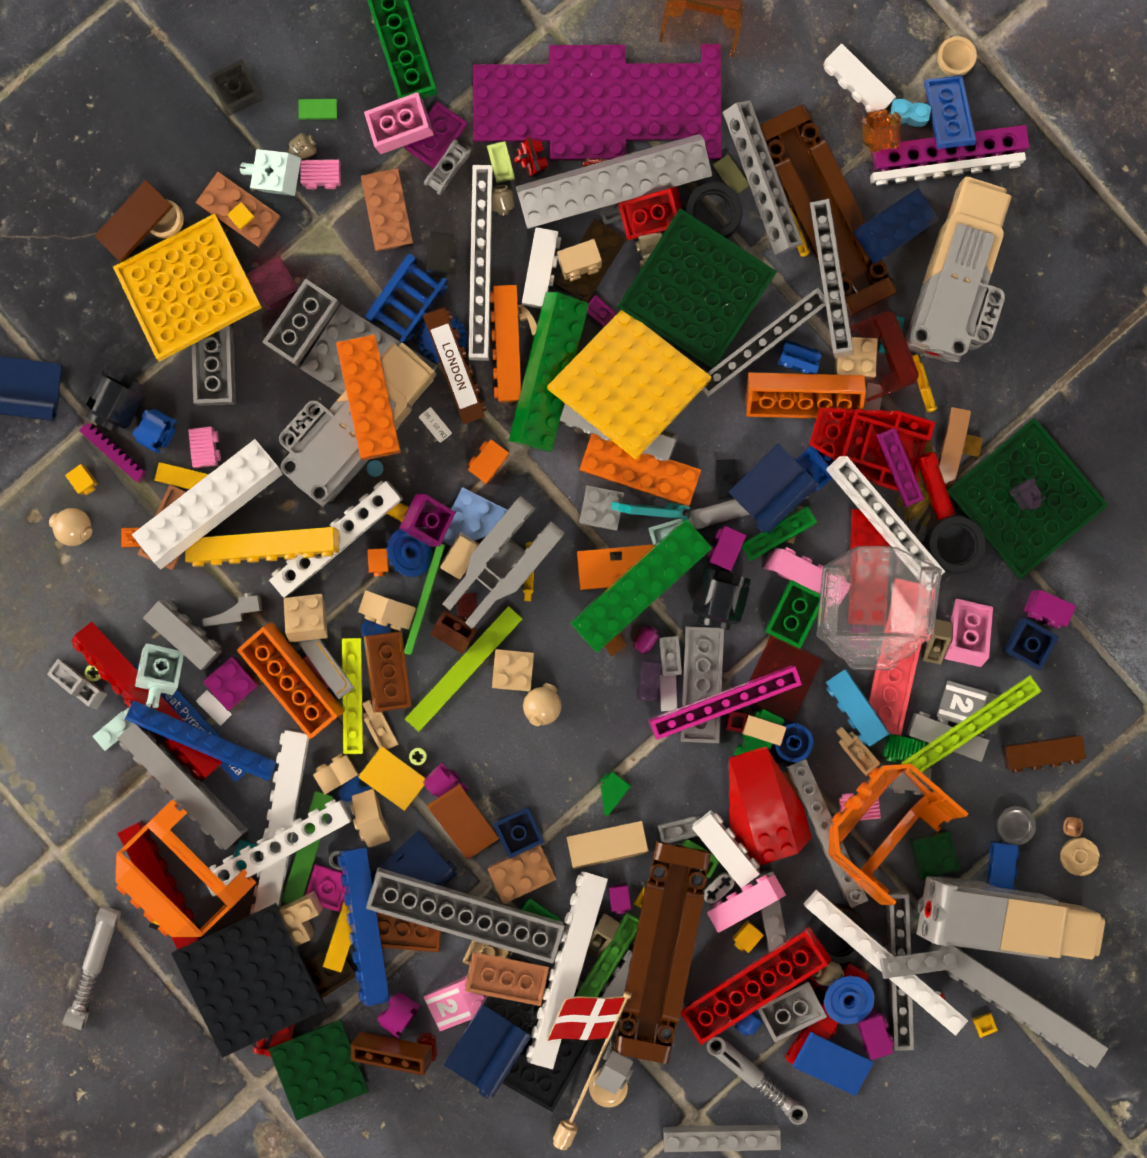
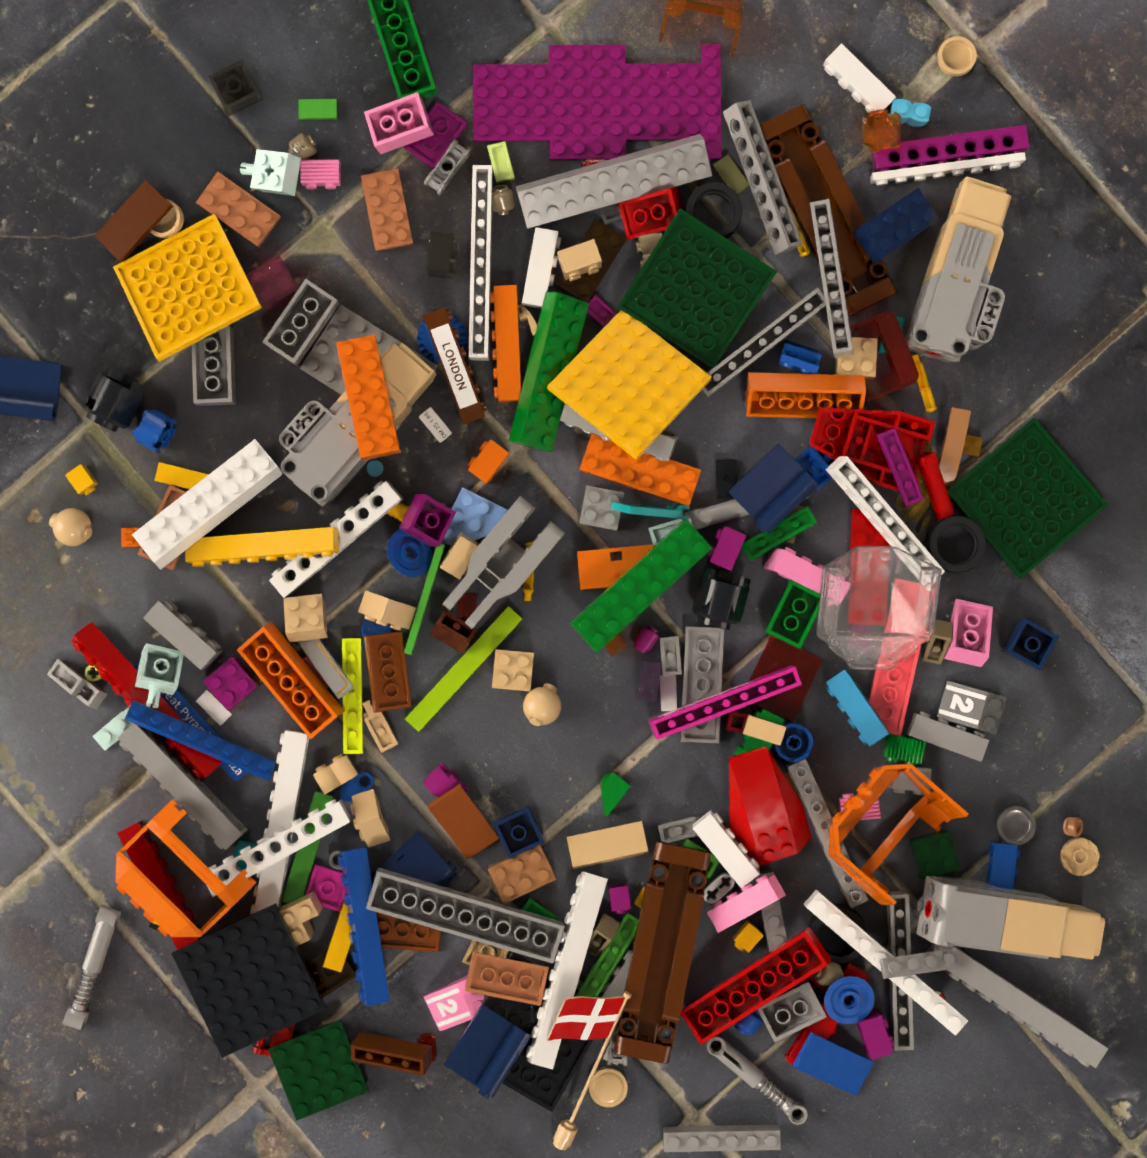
(113, 452): magenta gear -> none
(204, 447): bright pink brick -> none
(240, 216): yellow tile -> none
(246, 604): light grey slope -> none
(378, 561): orange brick -> none
(392, 778): yellow tile -> none
(397, 281): blue fence -> none
(399, 1015): magenta brick -> none
(414, 761): yellowish green bush -> none
(528, 156): red hips -> none
(614, 1072): light grey brick -> none
(857, 751): tan hinge -> none
(872, 389): white sticker -> none
(949, 112): blue tile -> none
(973, 724): lime tile -> none
(985, 1024): yellow tile -> none
(1027, 495): hinge -> none
(1044, 752): reddish brown brick -> none
(1049, 608): magenta brick -> none

